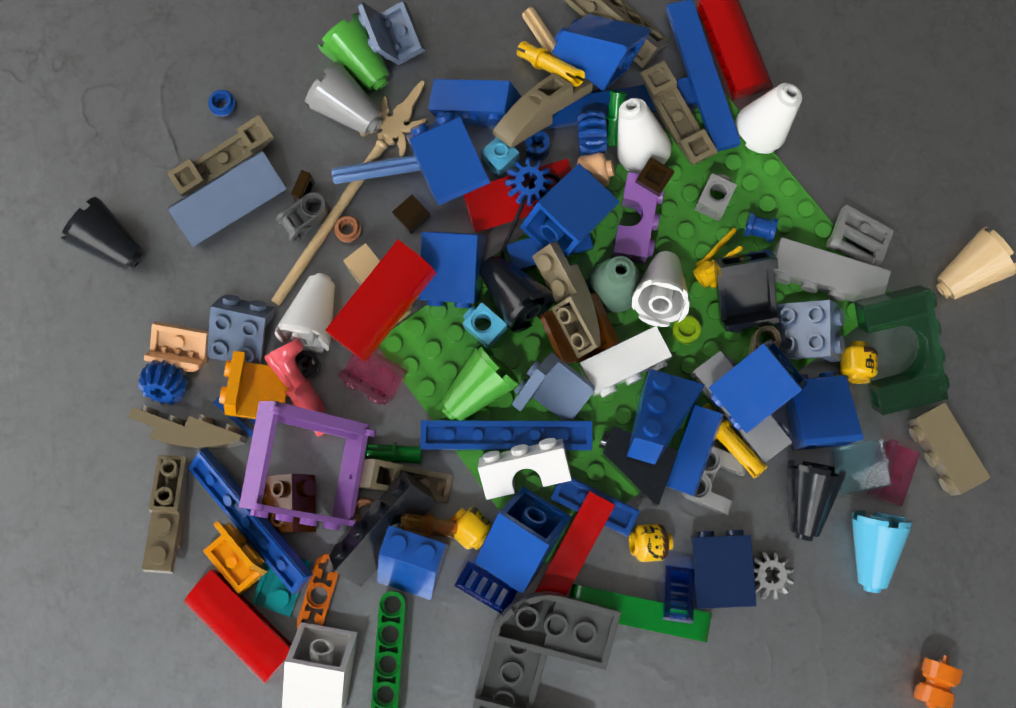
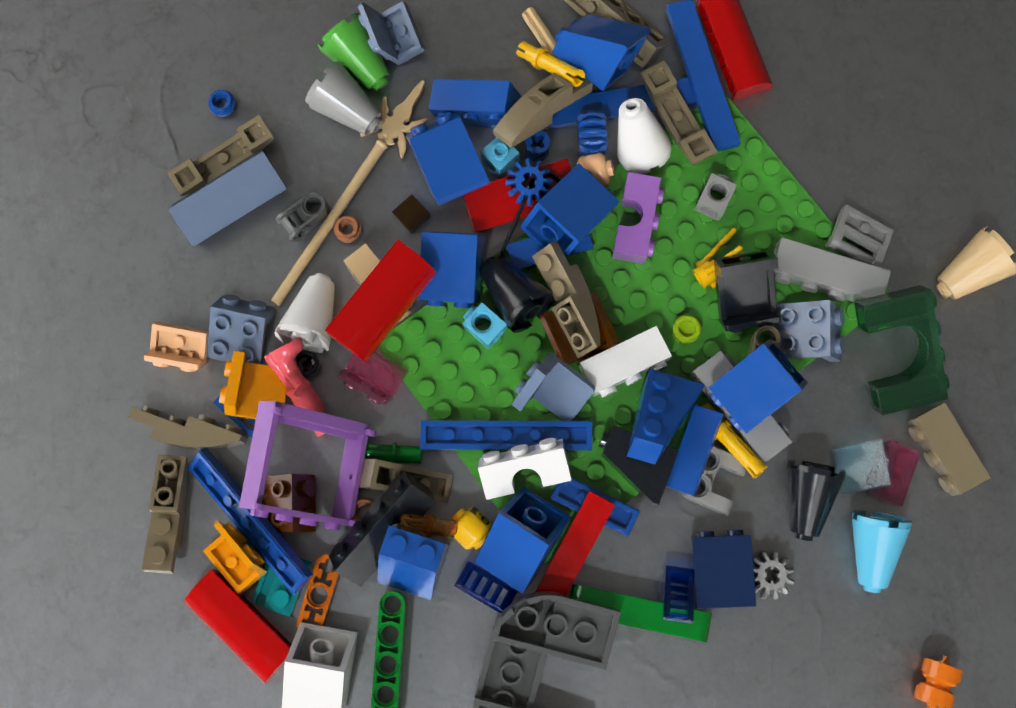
(102, 236): black cone -> none
(163, 382): blue gear -> none
(303, 185): dark brown tile -> none
(374, 169): medium blue axle -> none
(478, 384): bright green cone -> none
(615, 283): sand green cone -> none
(616, 99): green axle -> none
(650, 542): yellow head -> none
(655, 176): dark brown tile -> none
(662, 291): white cone -> none
(760, 227): blue bush -> none
(769, 118): white cone -> none
(823, 414): blue slope -> none
(859, 362): yellow head -> none

